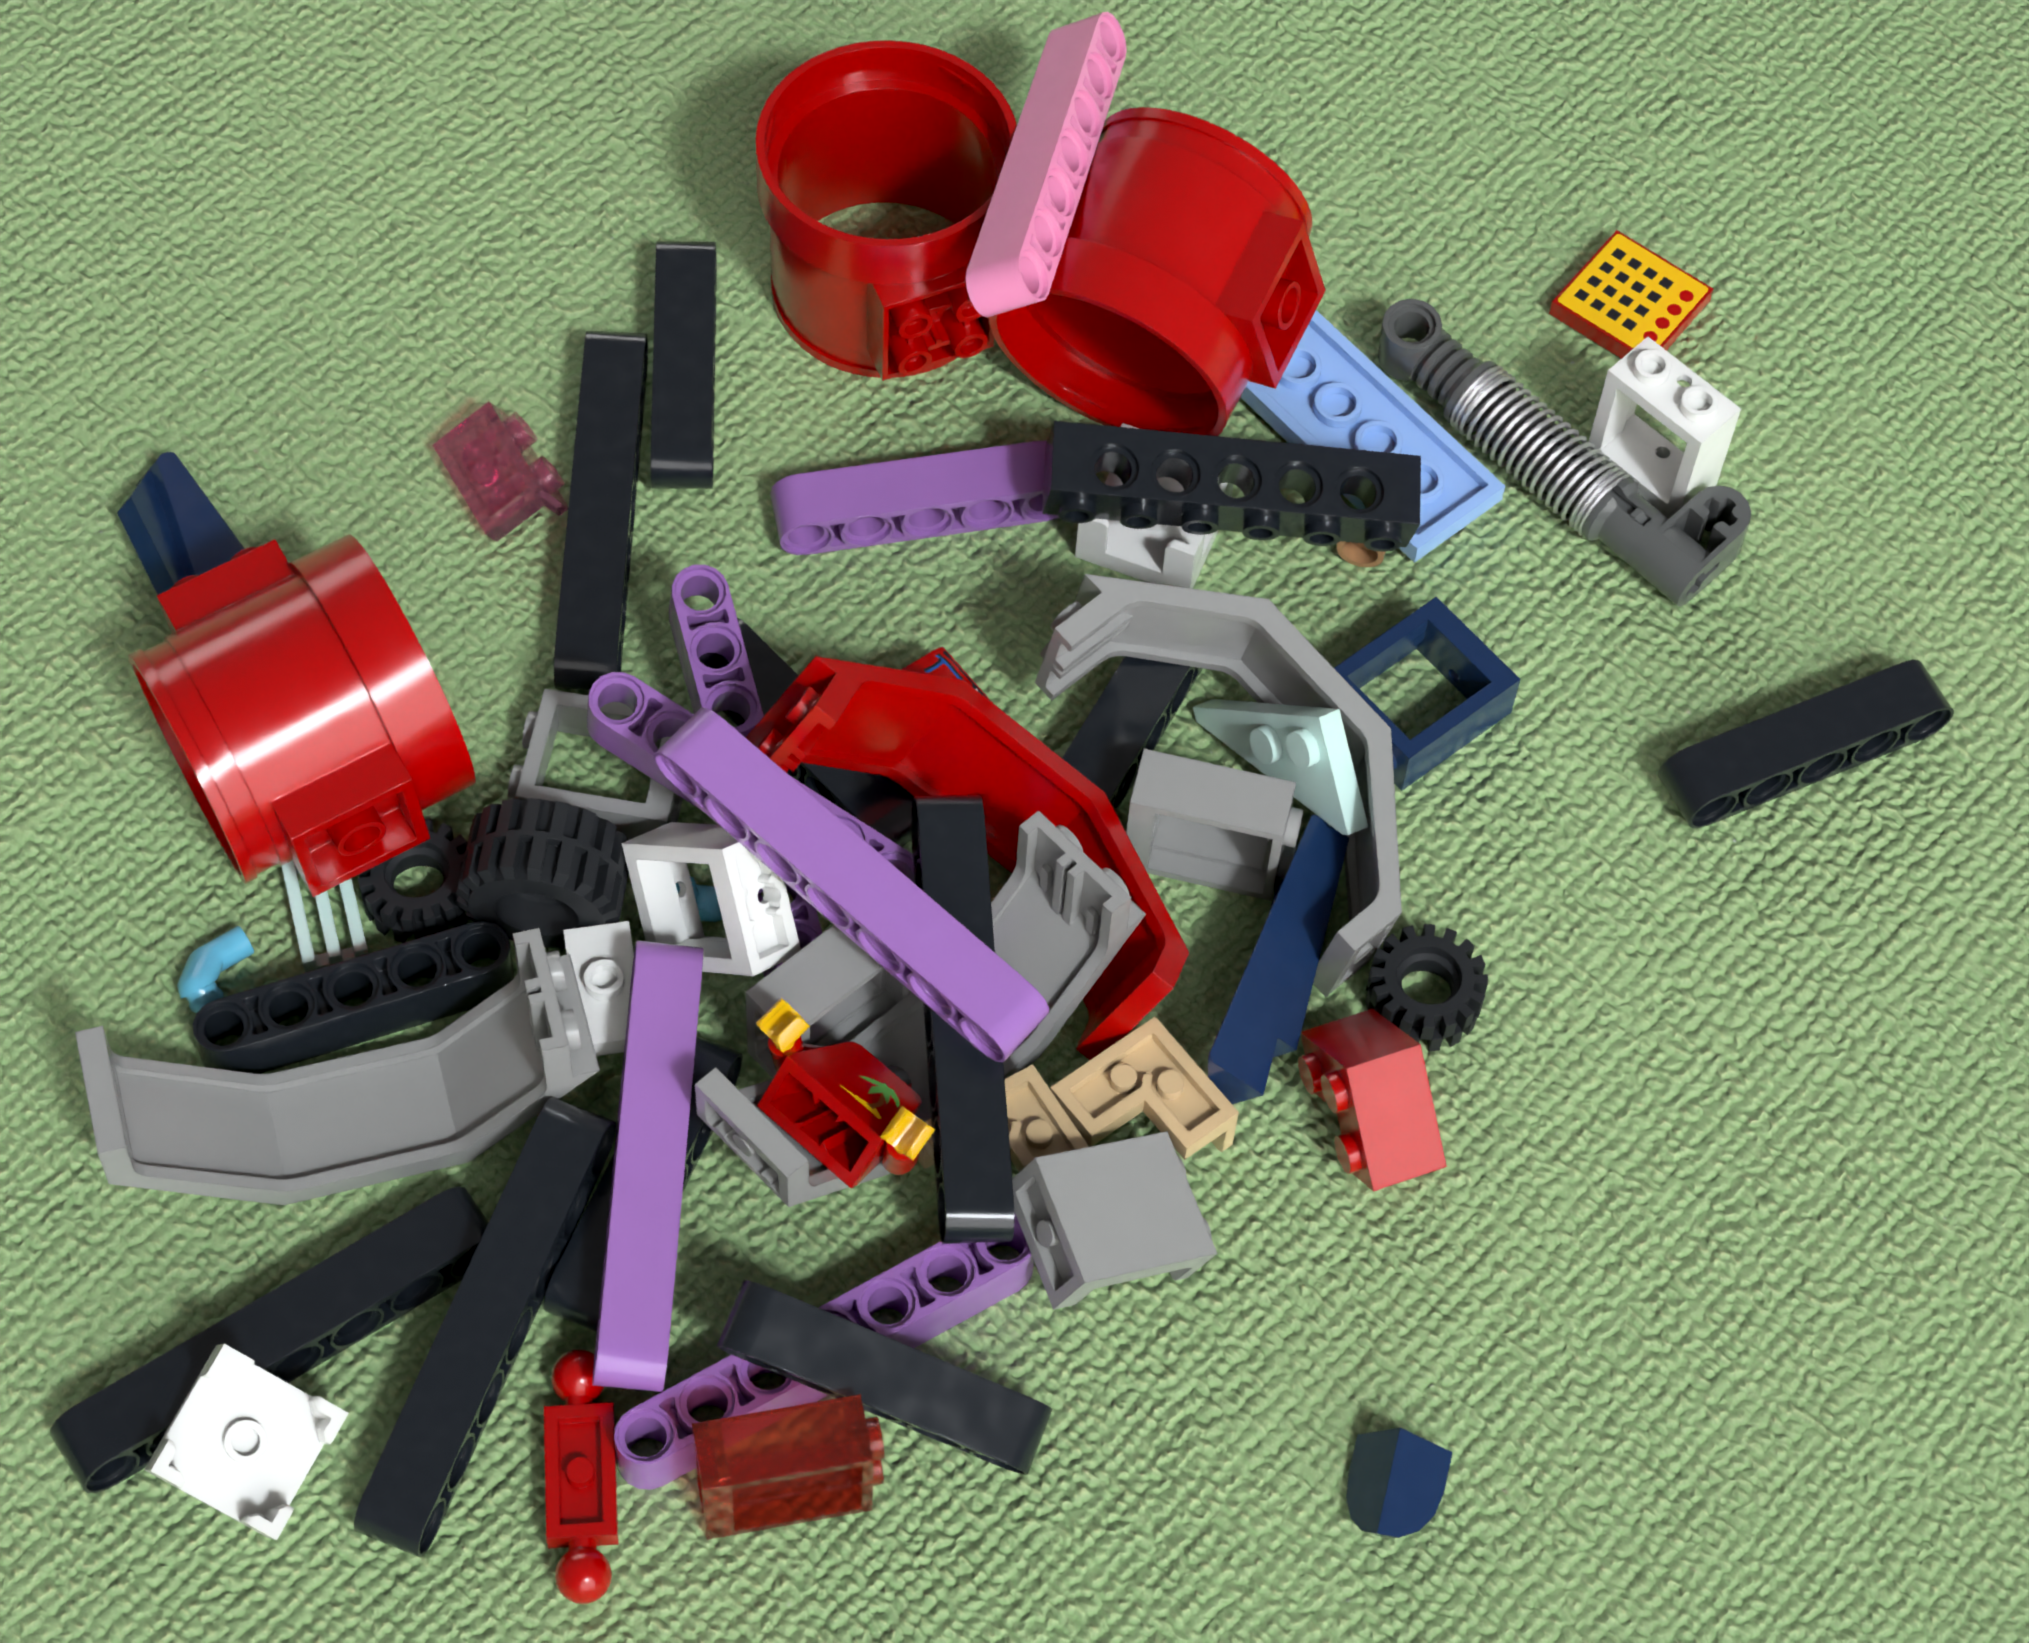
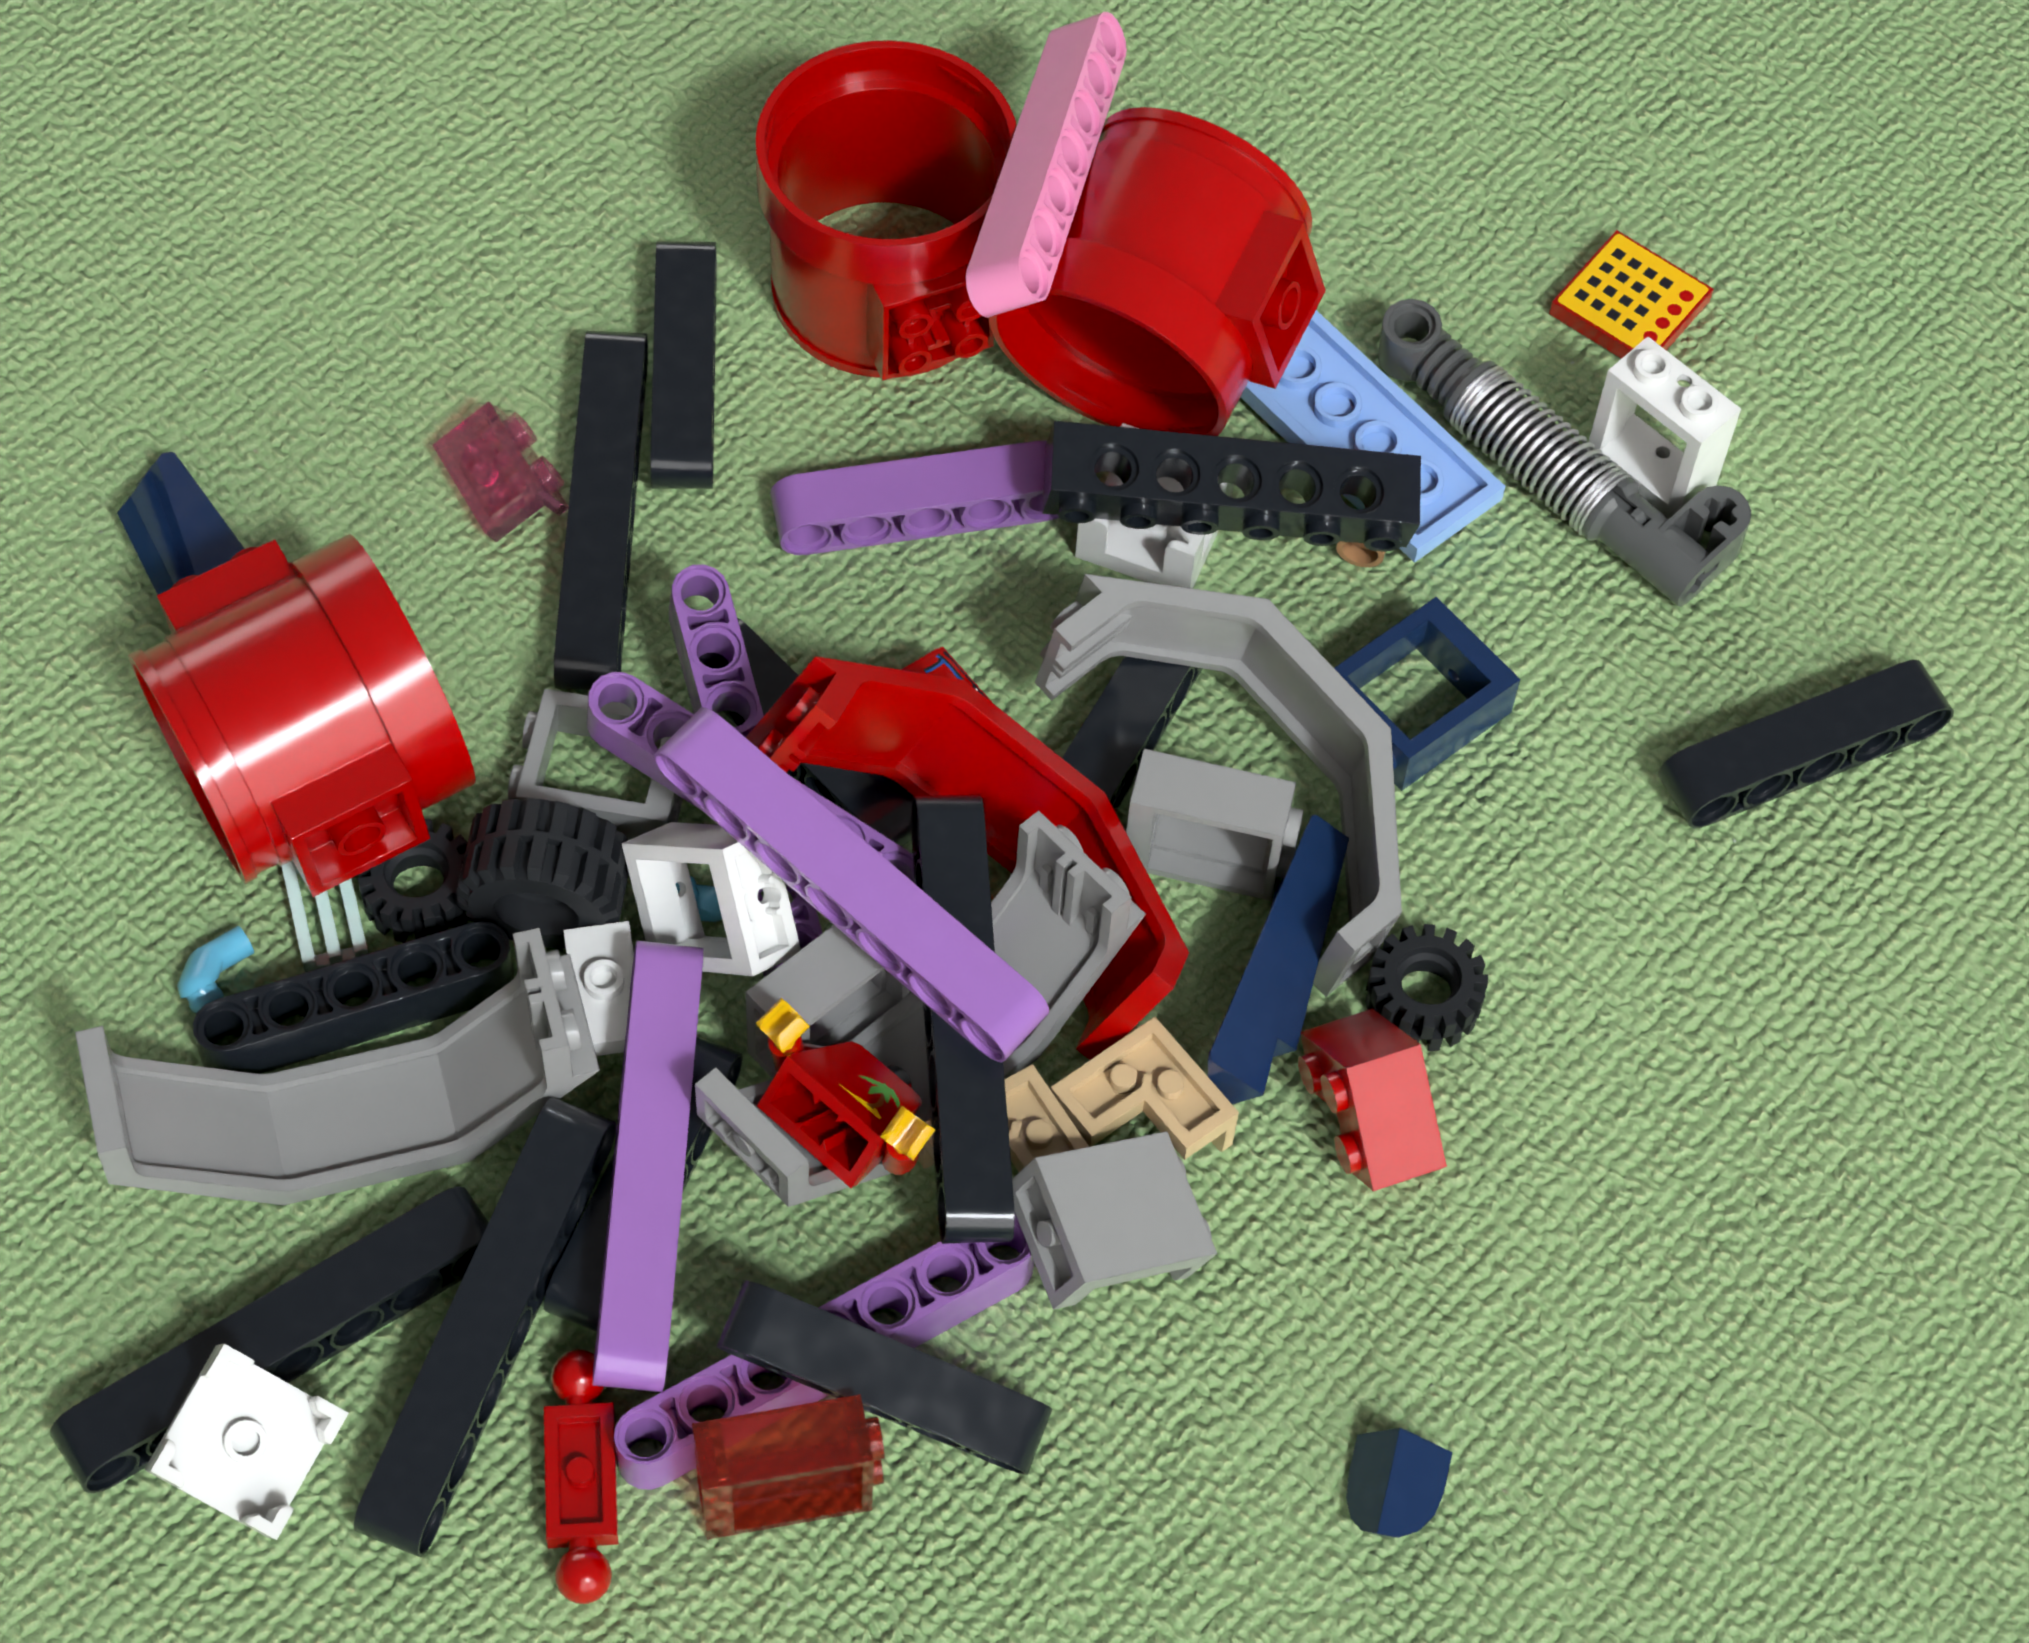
(1295, 746): light aqua wing -> none

